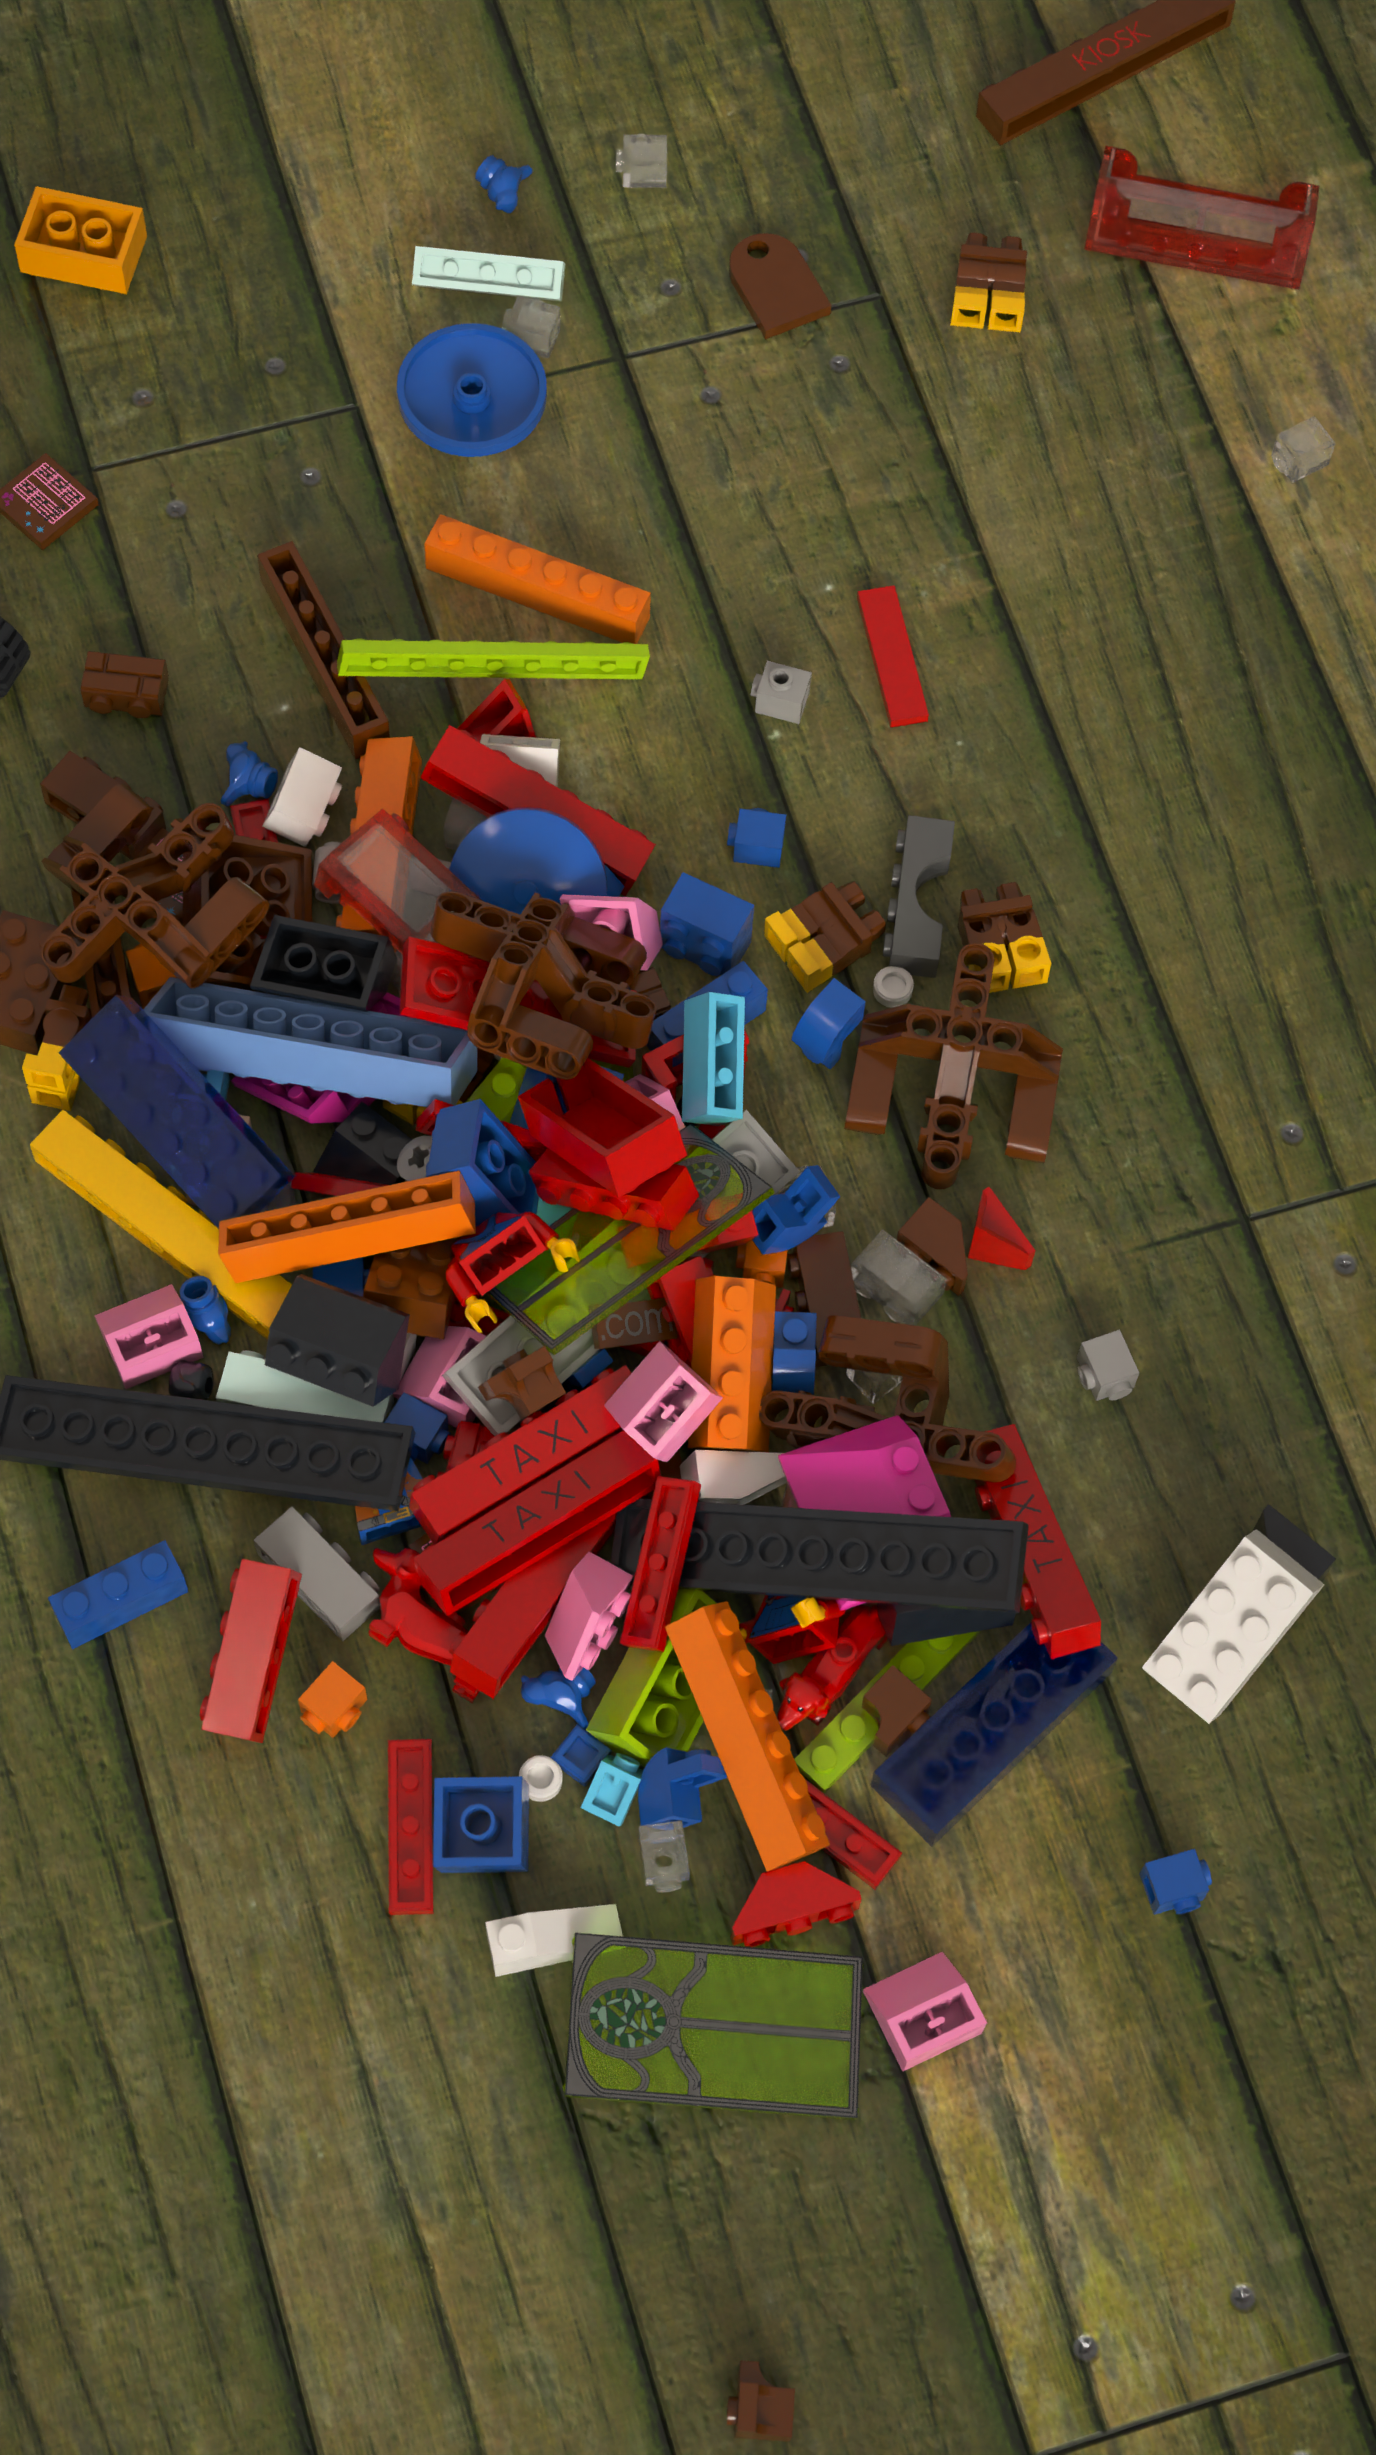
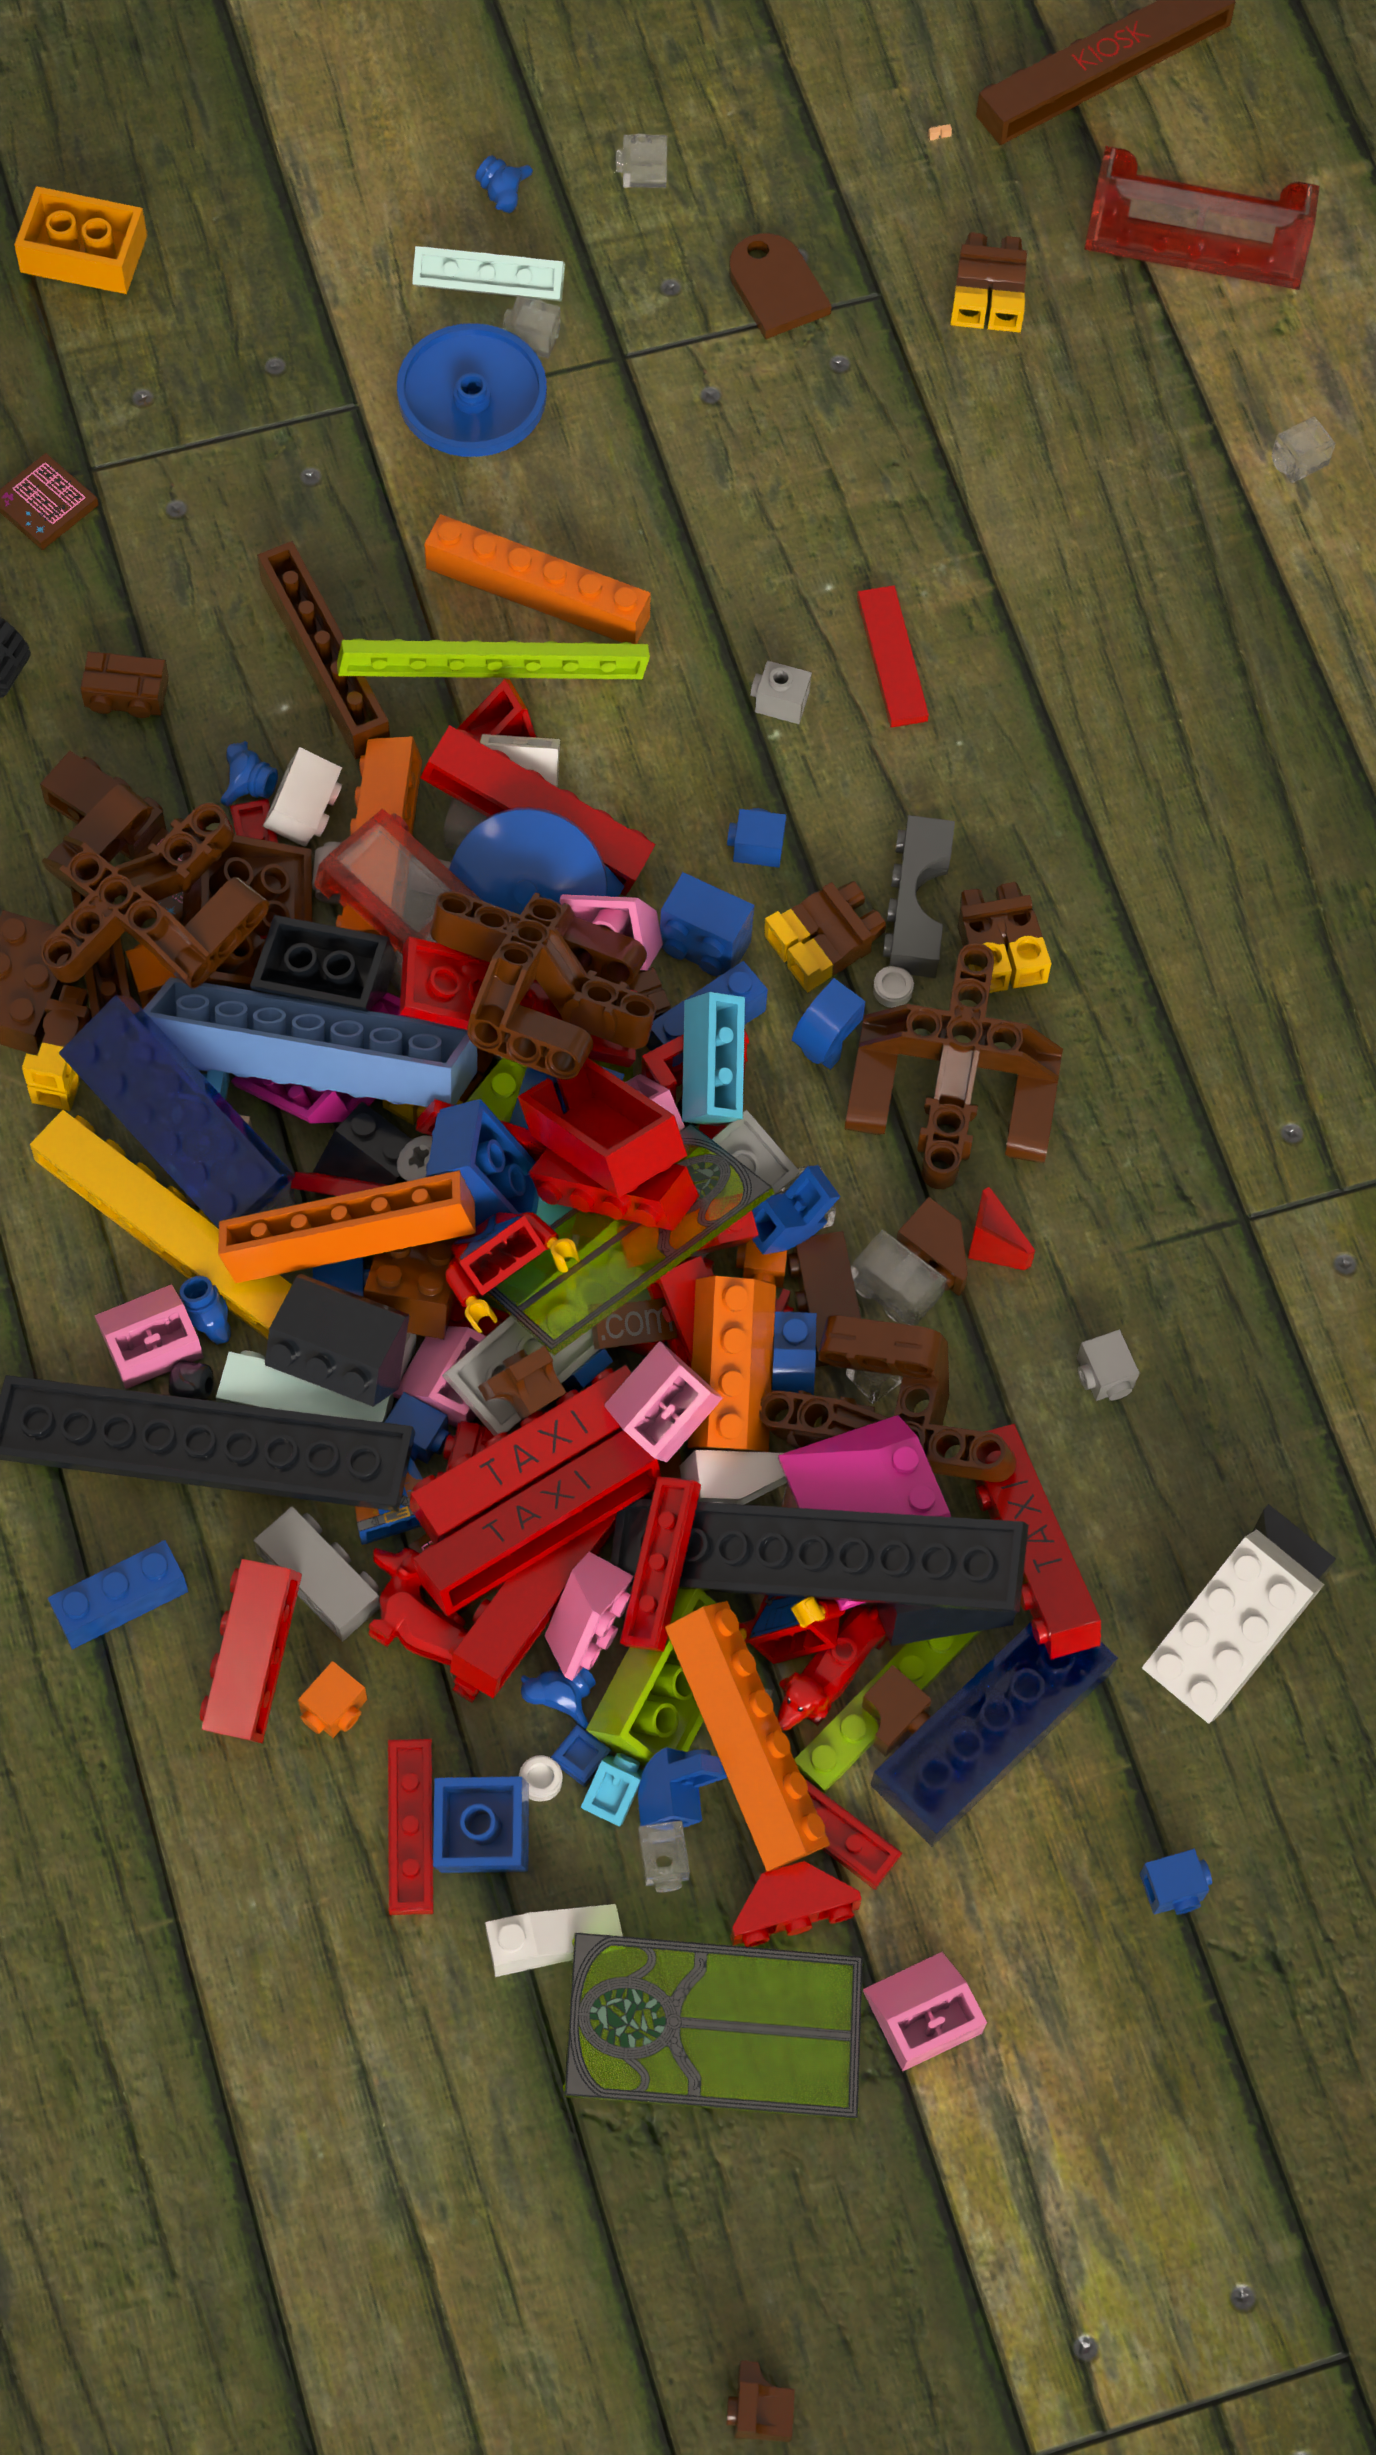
(943, 131): none -> light nougat piece

